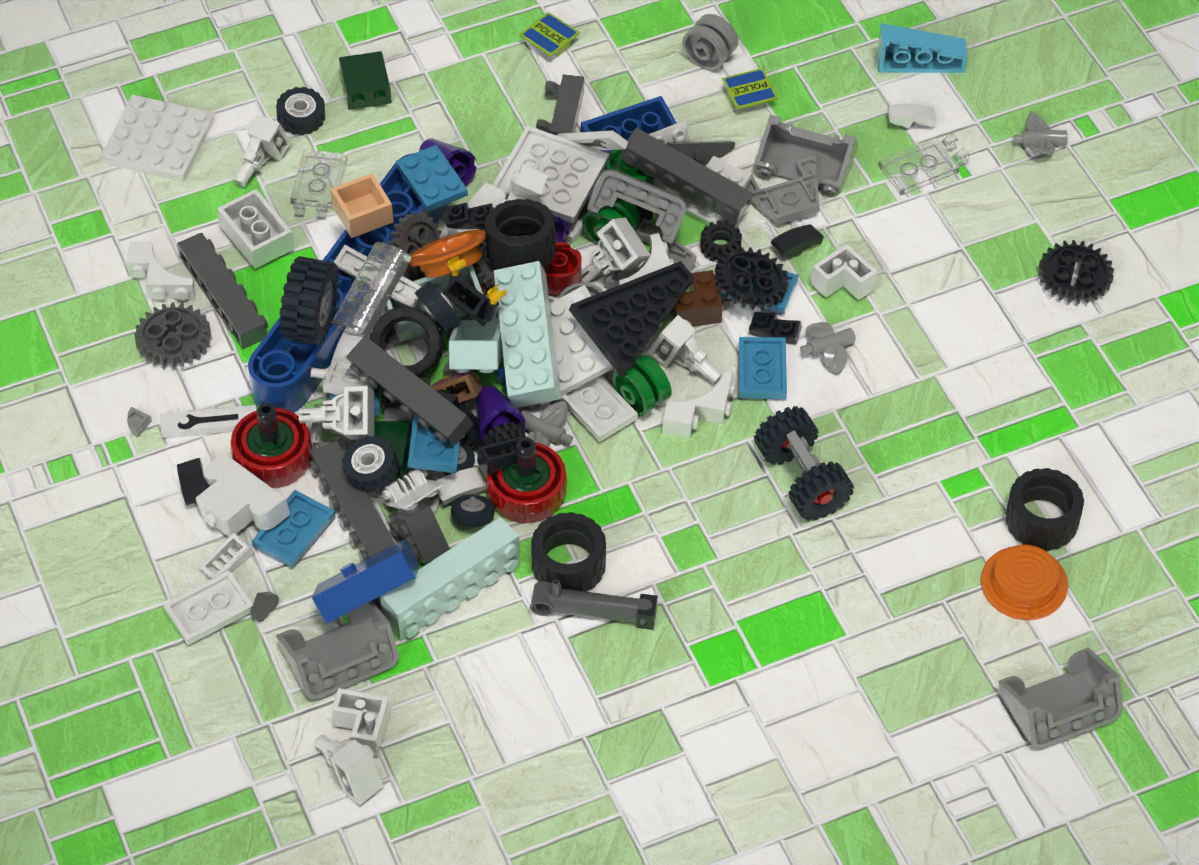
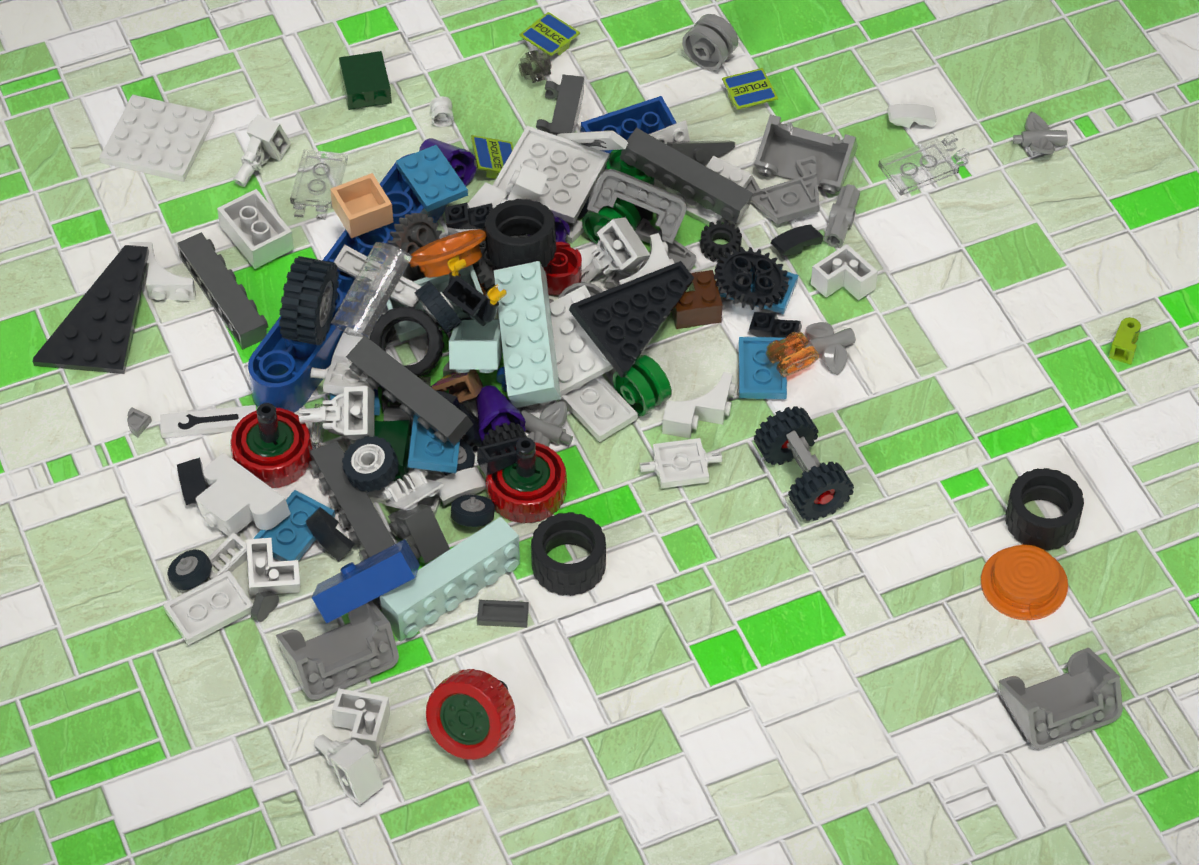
(102, 323): none -> black wing
(172, 335): dark grey gear -> none
(189, 569): none -> black wheel
(268, 575): none -> white brick
(300, 110): black wheel -> none
(324, 530): none -> black slope
(441, 111): none -> white wheel
(470, 714): none -> red wheel
(491, 154): none -> piece
(503, 613): none -> dark grey tile
(542, 64): none -> clear smoke brick
(550, 599): dark grey piece -> none
(679, 345): white brick -> none
(680, 463): none -> white plate
(791, 354): none -> clear orange brick
(841, 216): none -> light grey piece
(919, 51): medium azure wedge -> none
(1093, 277): black gear -> none
(1124, 344): none -> lime leg

